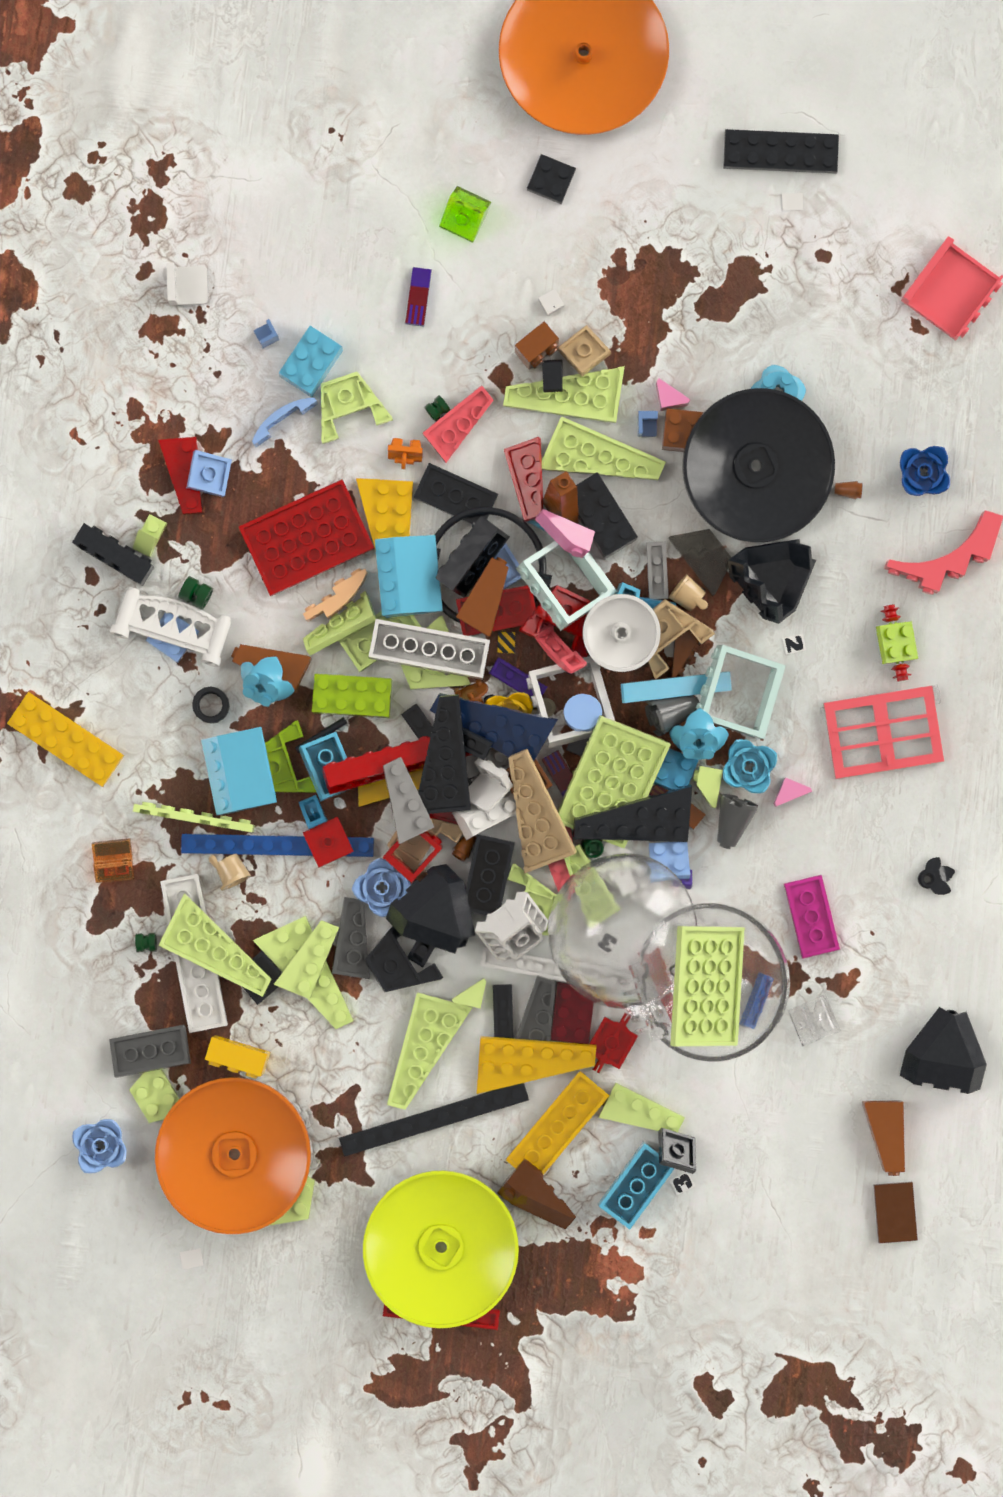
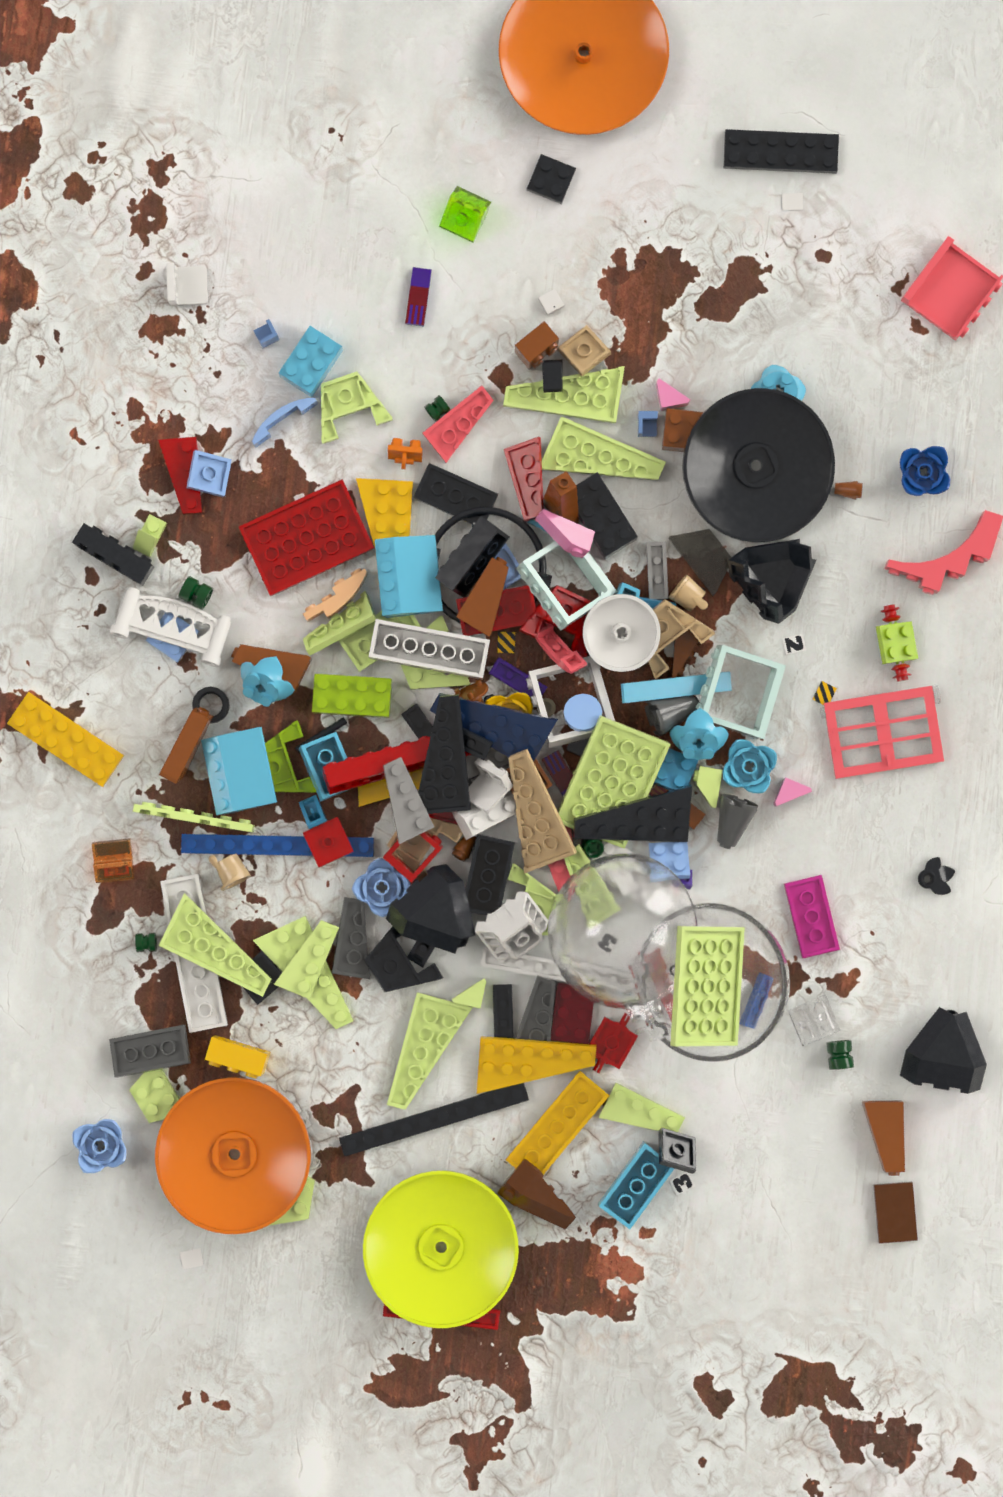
(186, 745): none -> dark orange slope
(824, 693): none -> sticker
(840, 1055): none -> dark green wheel

